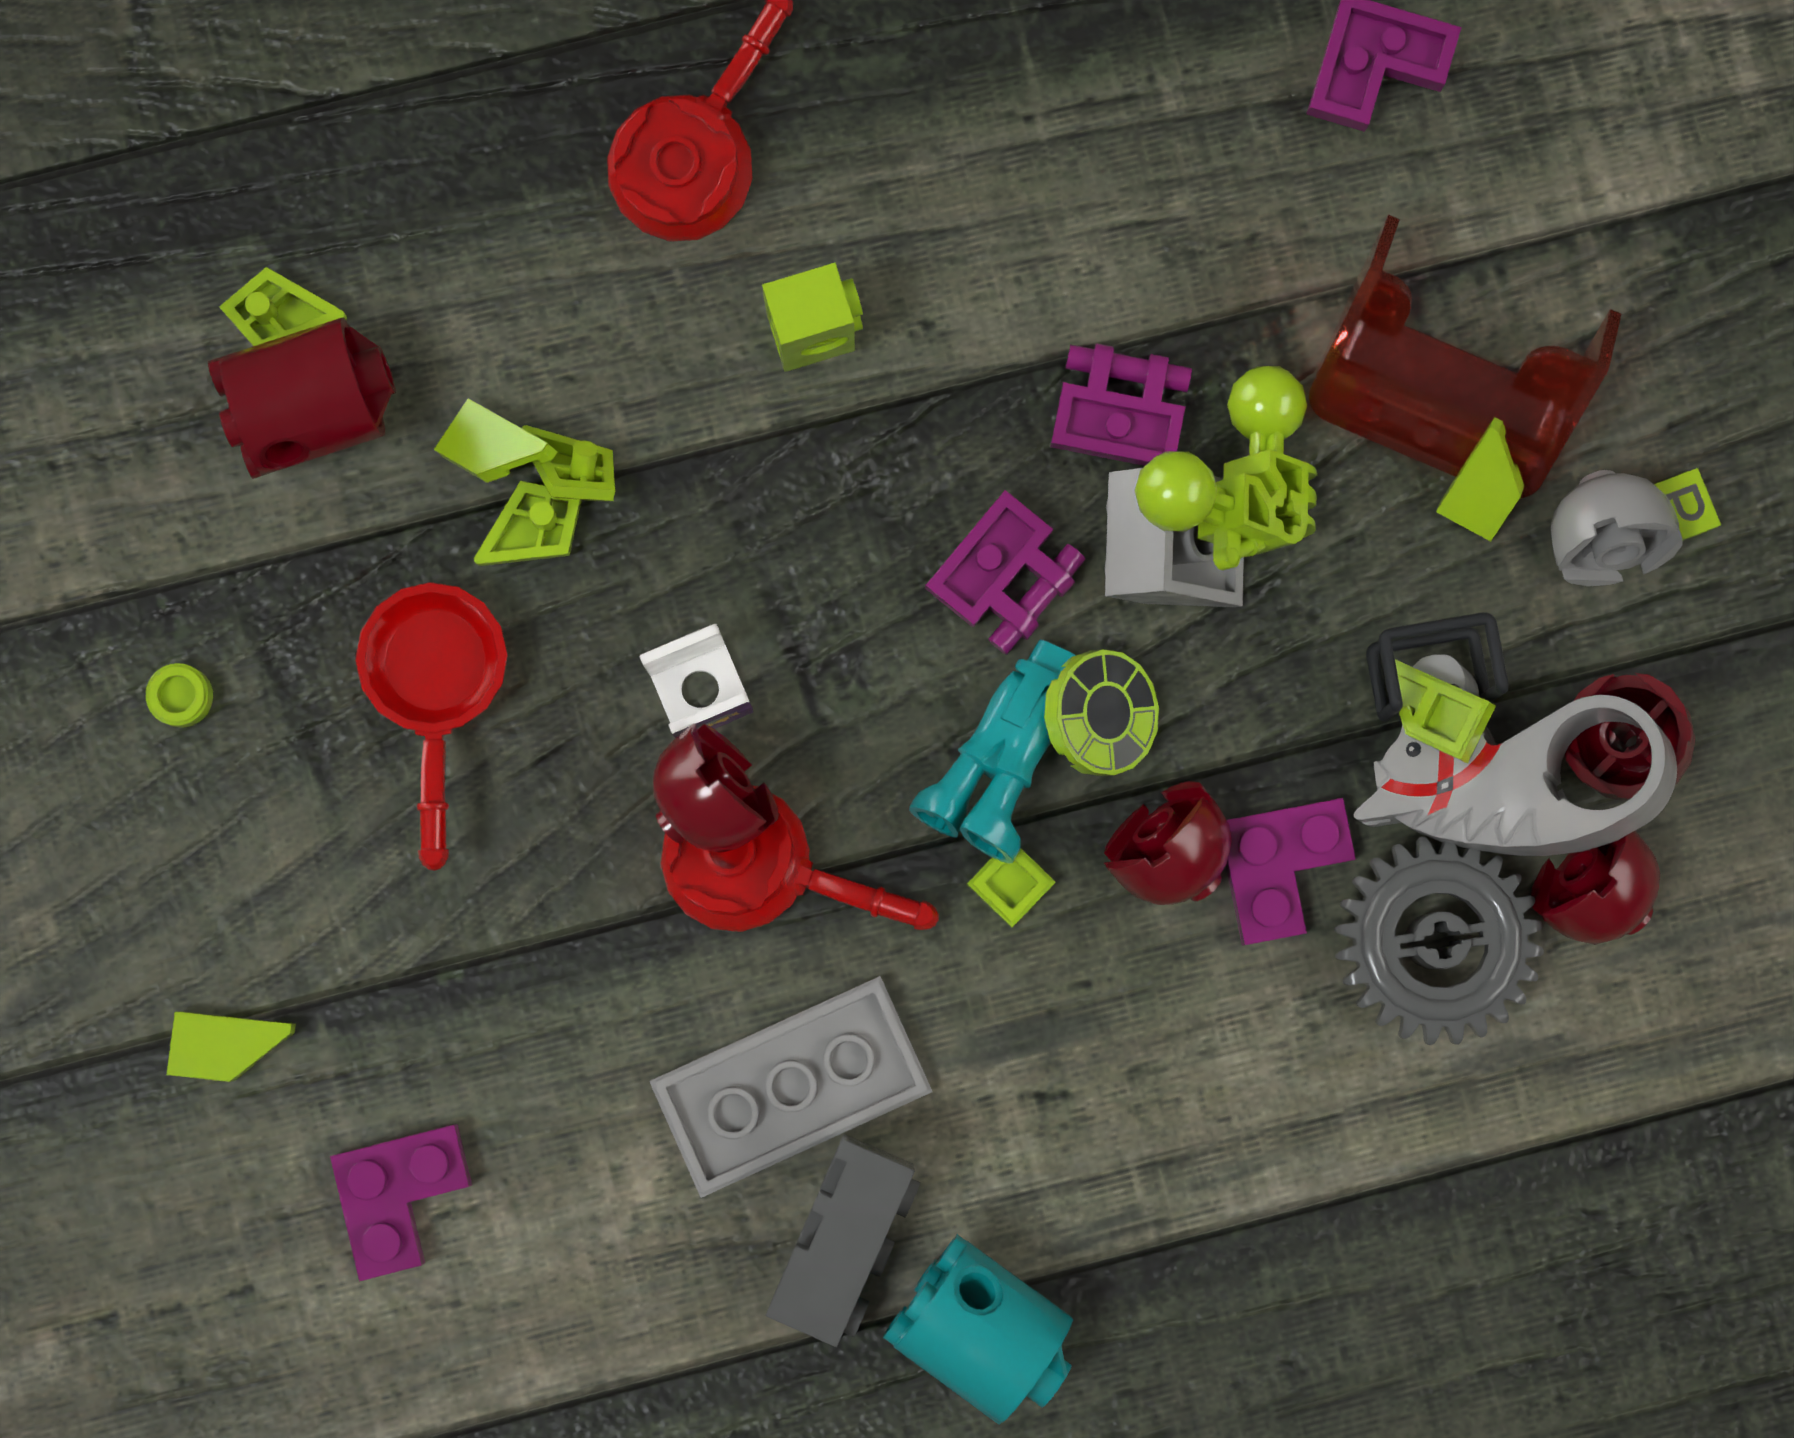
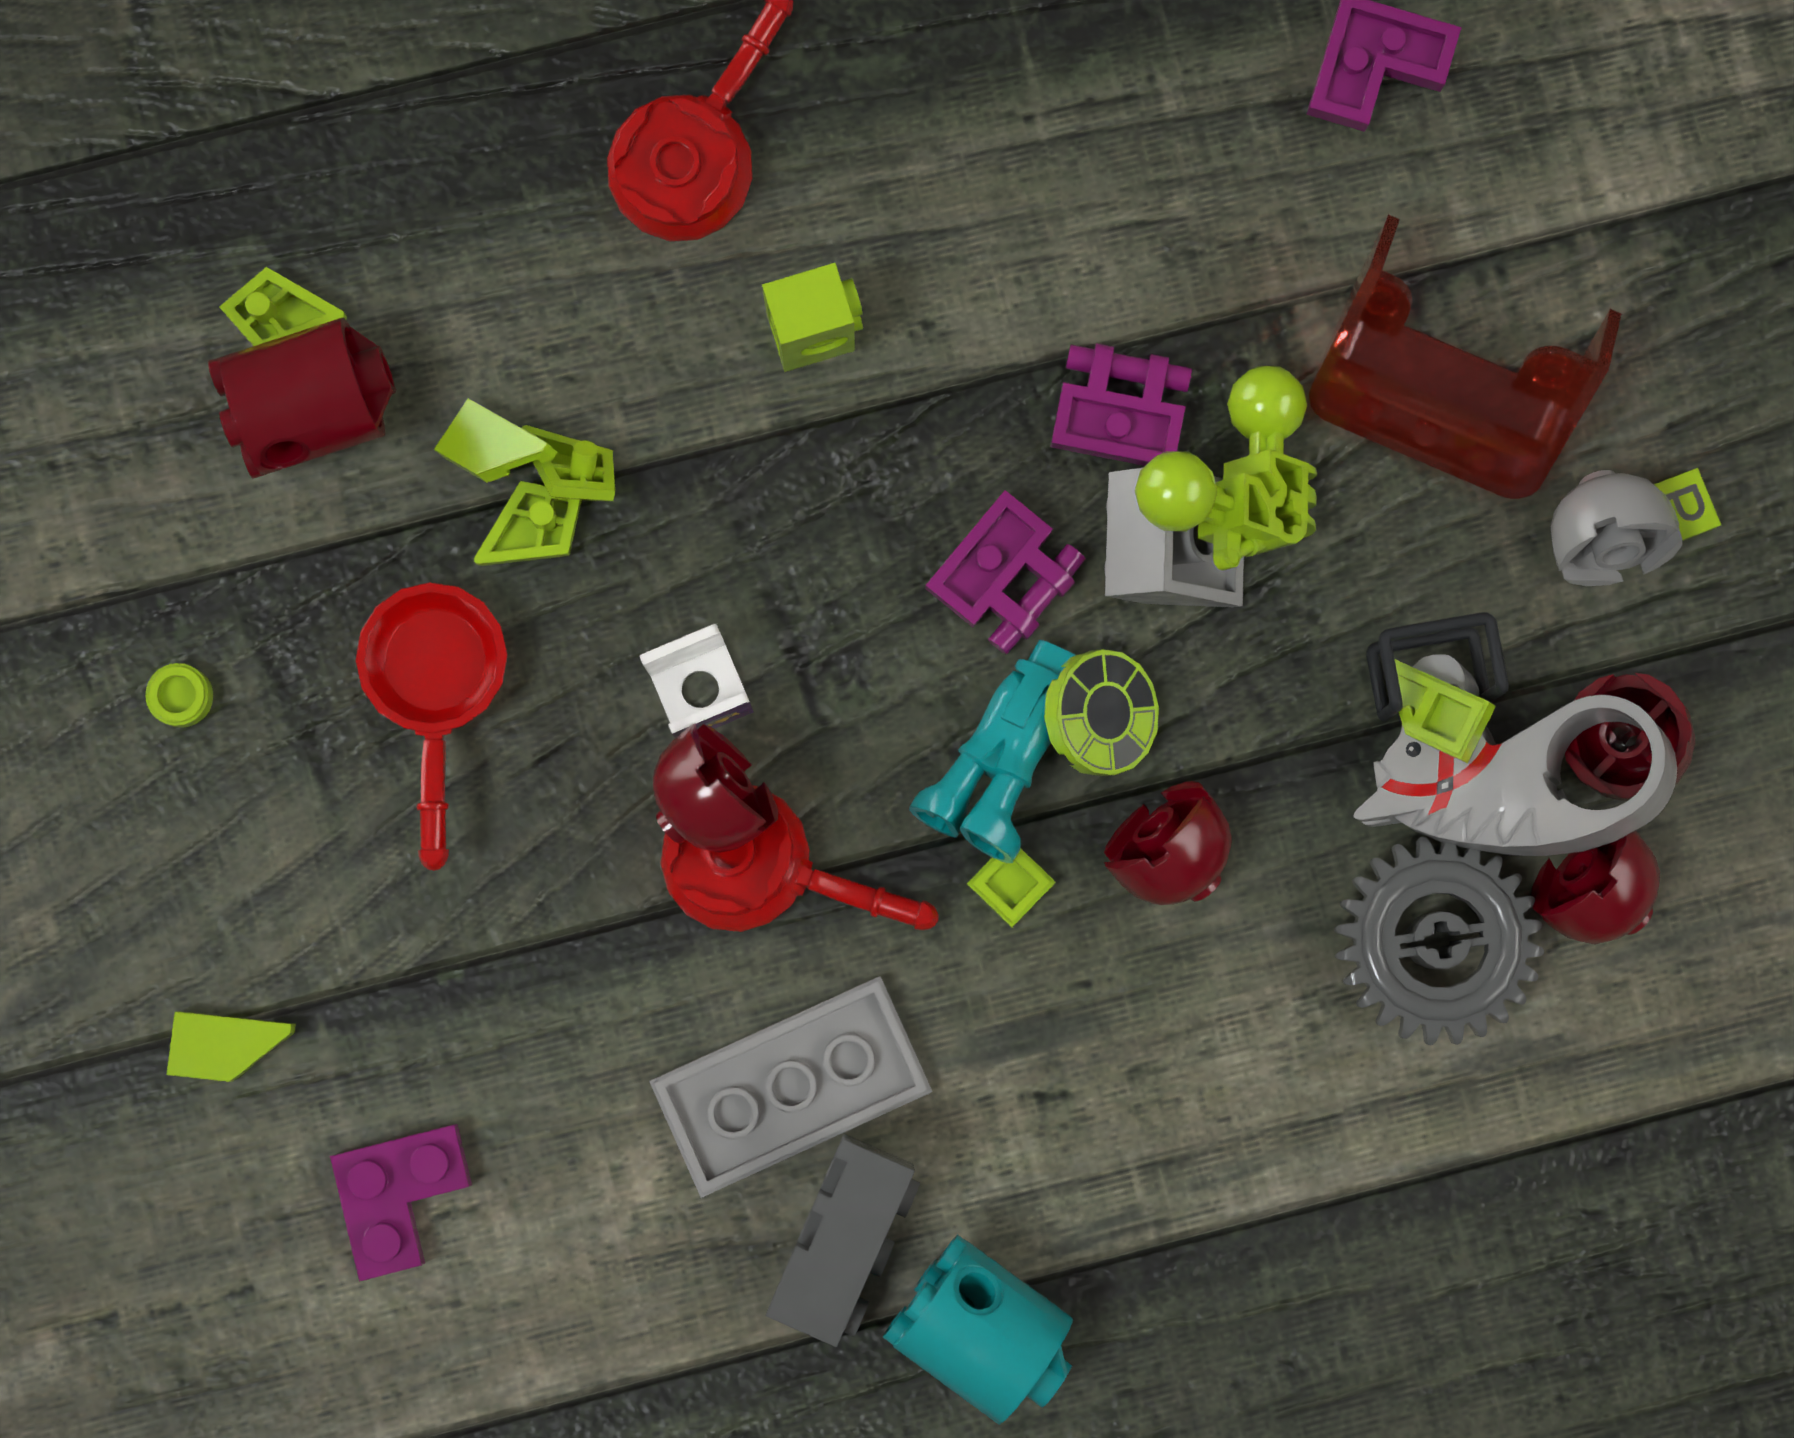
(1269, 851): magenta plate -> none
(1485, 485): lime tile -> none

